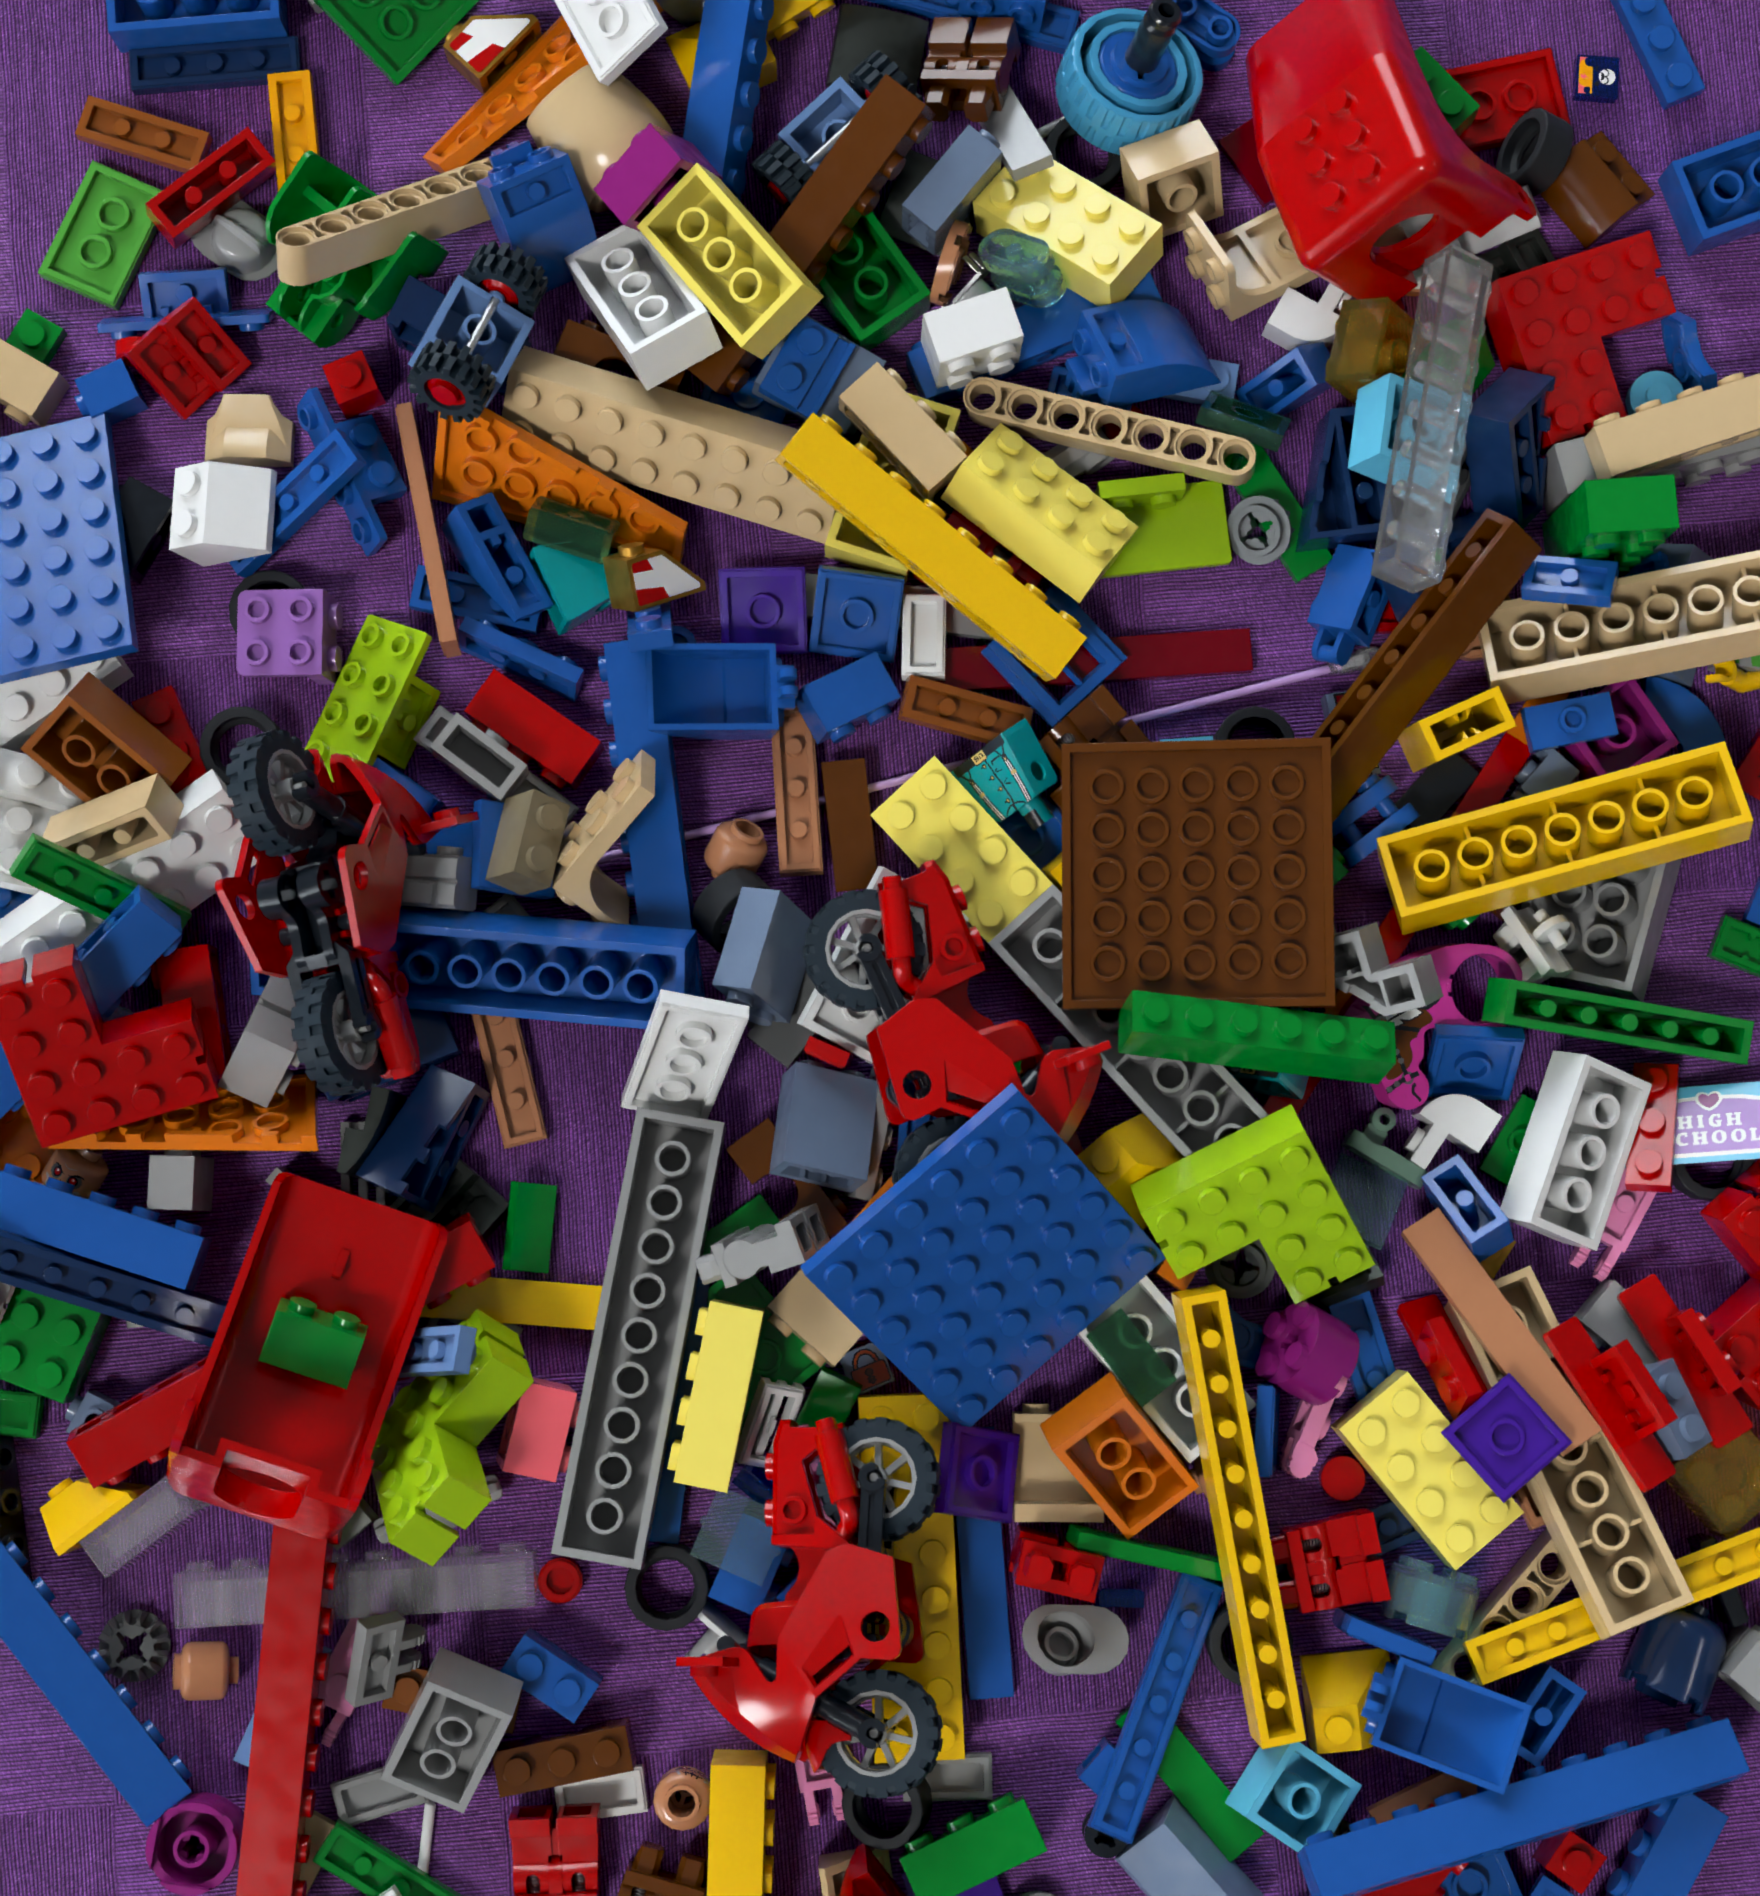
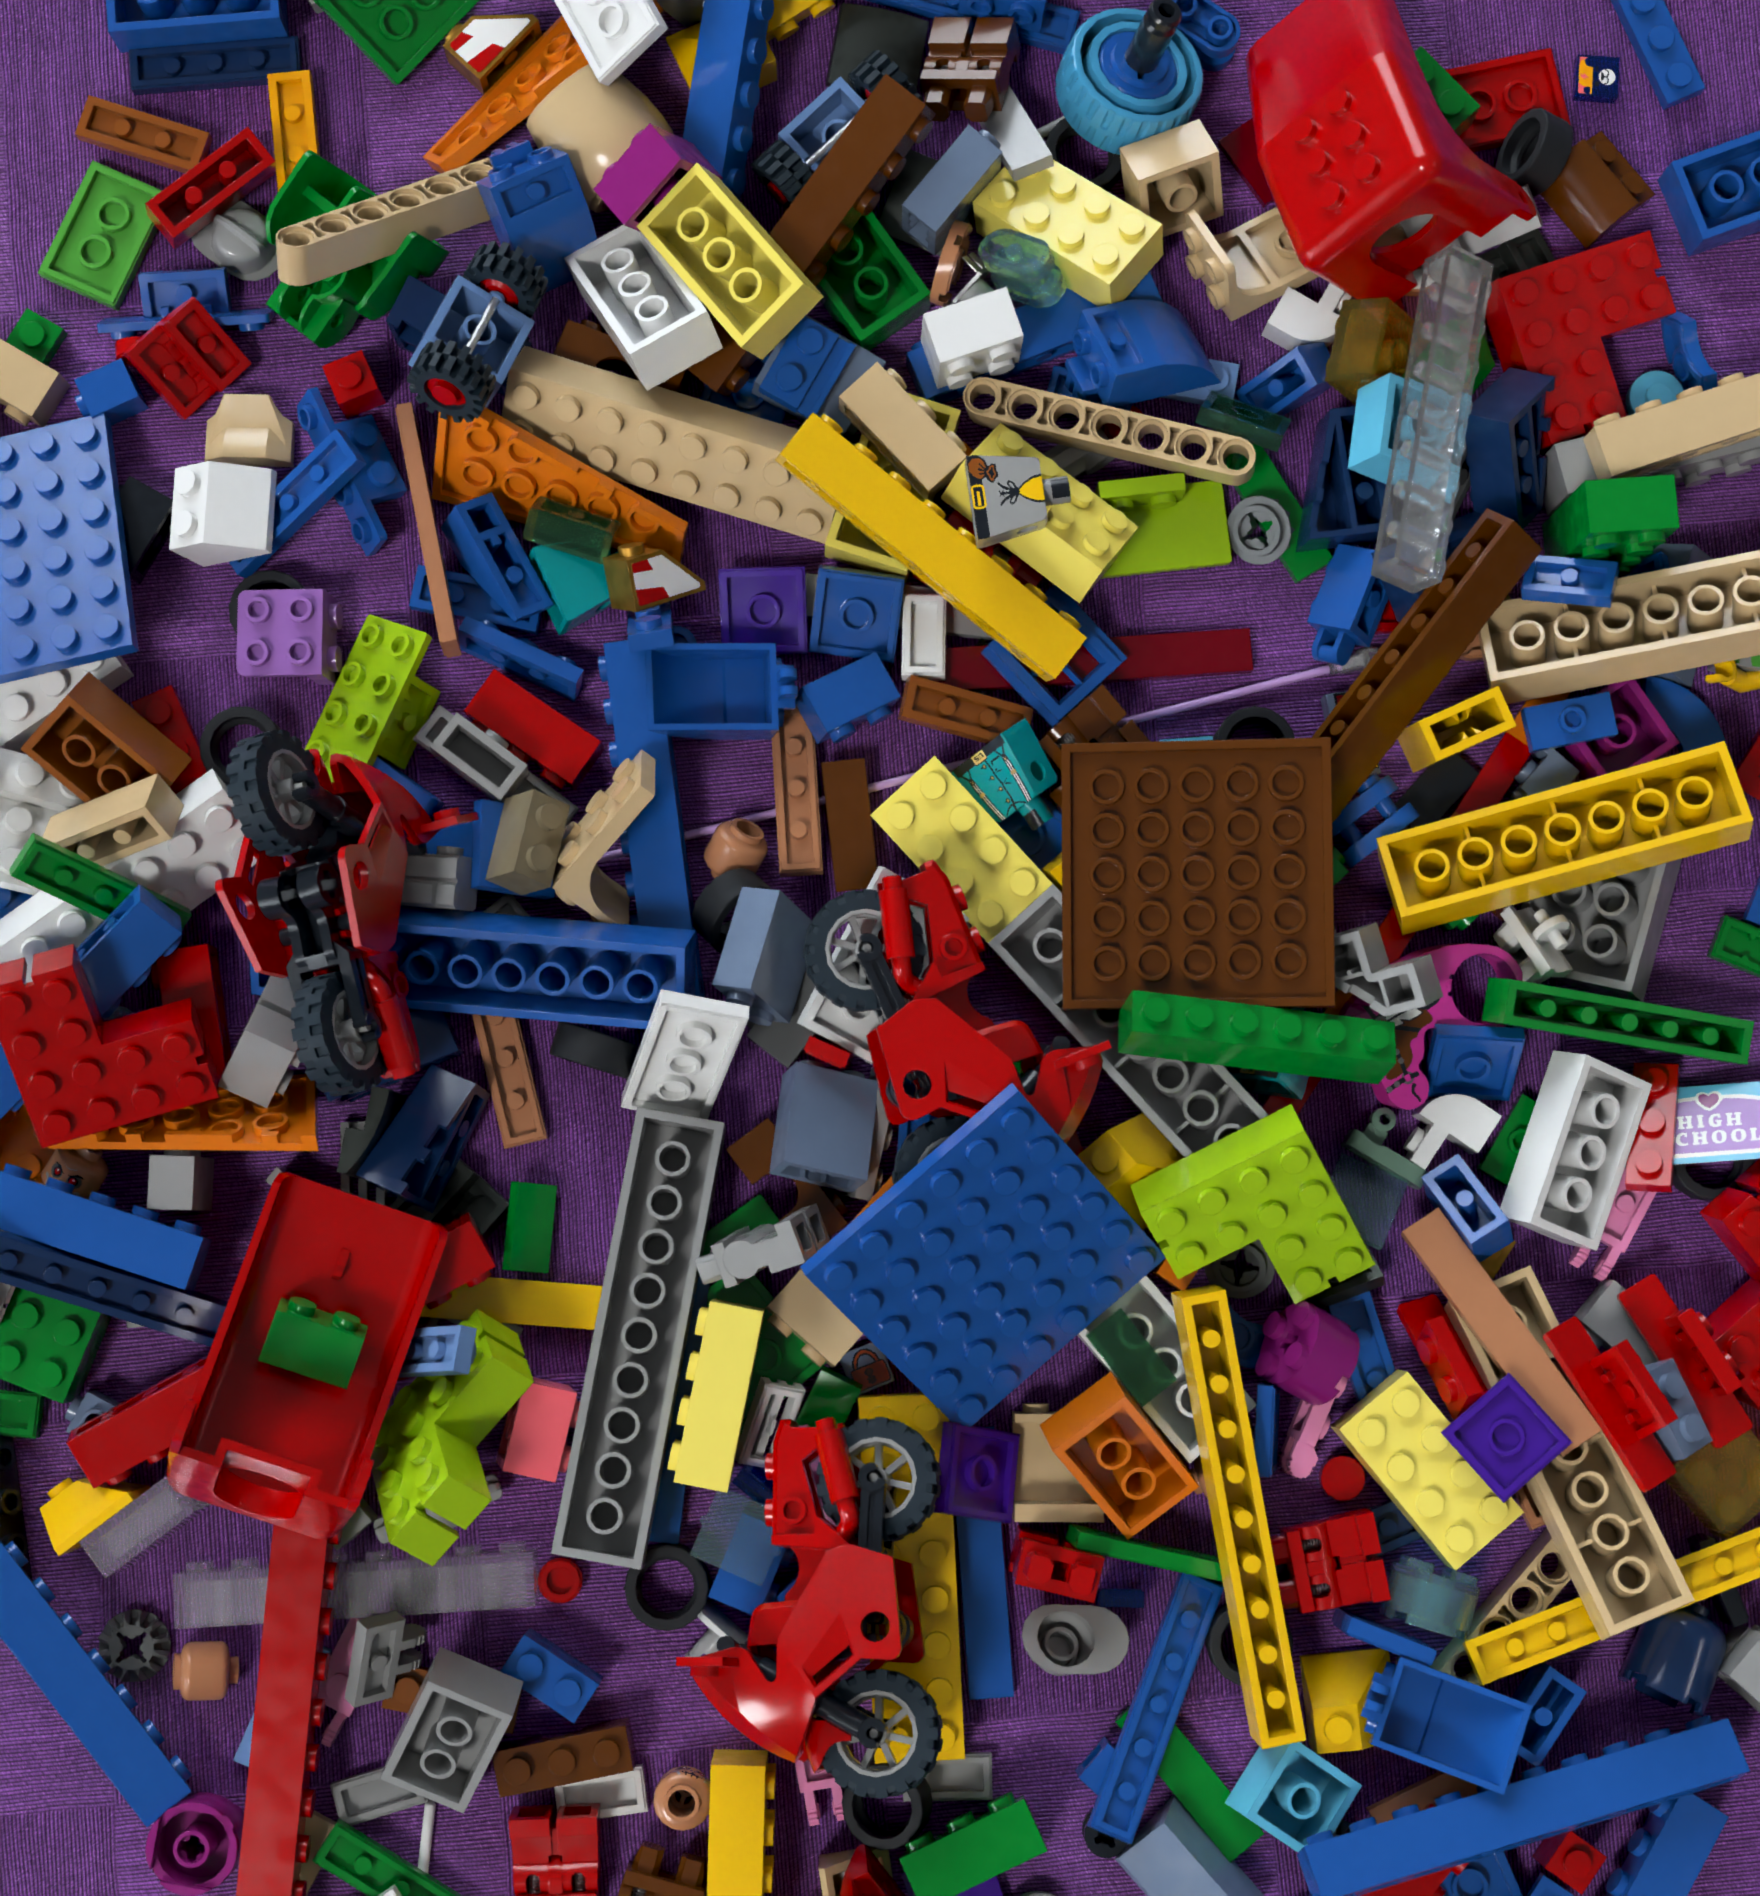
(593, 1049): none -> black tyre
(1010, 496): none -> light grey torso

